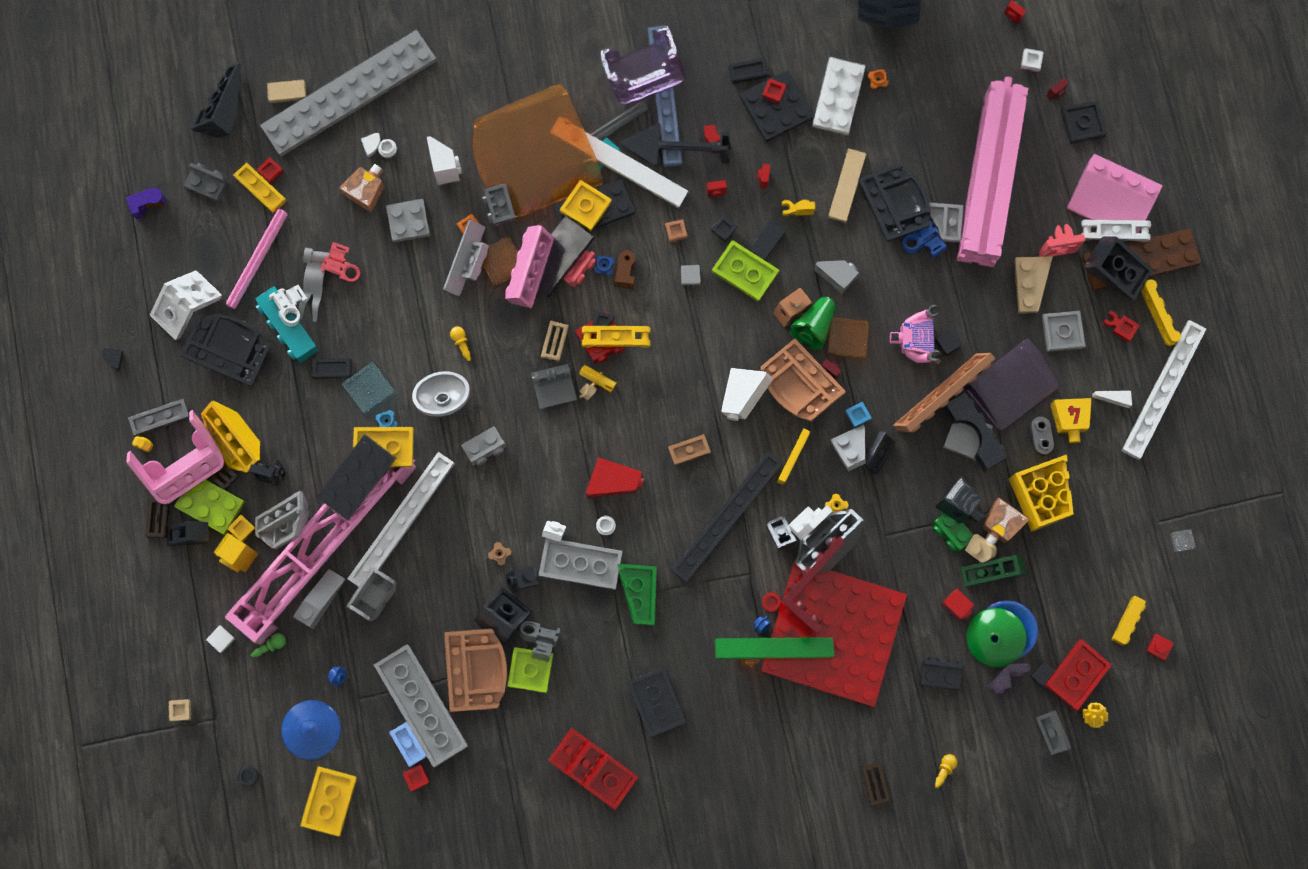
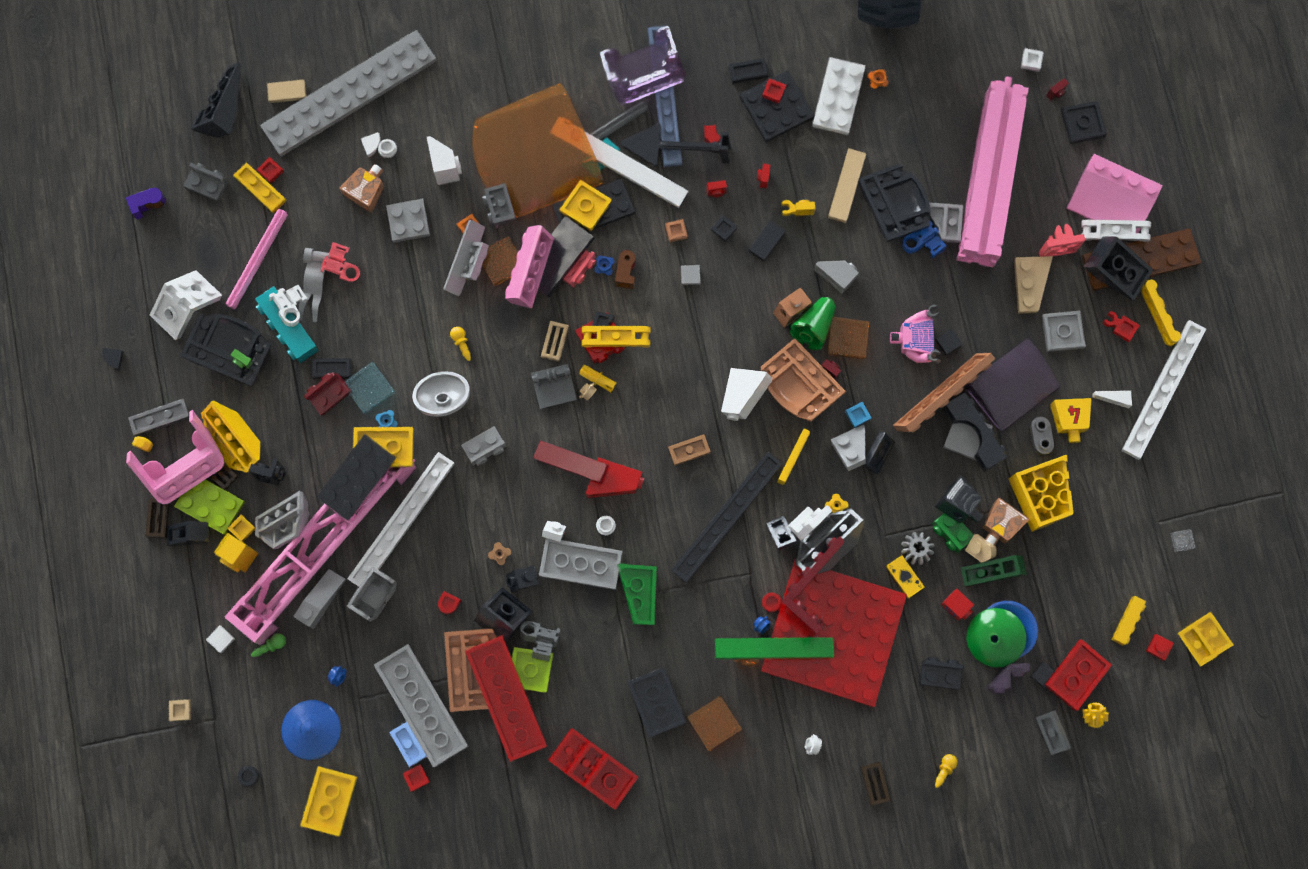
(240, 359): none -> bright green plate
(327, 392): none -> dark red bracket
(448, 603): none -> red tile
(506, 698): none -> red plate
(571, 462): none -> dark red tile
(714, 723): none -> clear orange plate
(745, 271): lime plate -> none
(813, 745): none -> white plate
(905, 576): none -> yellow tile
(923, 545): none -> light grey gear
(1014, 11): red plate -> none
(1205, 639): none -> yellow slope

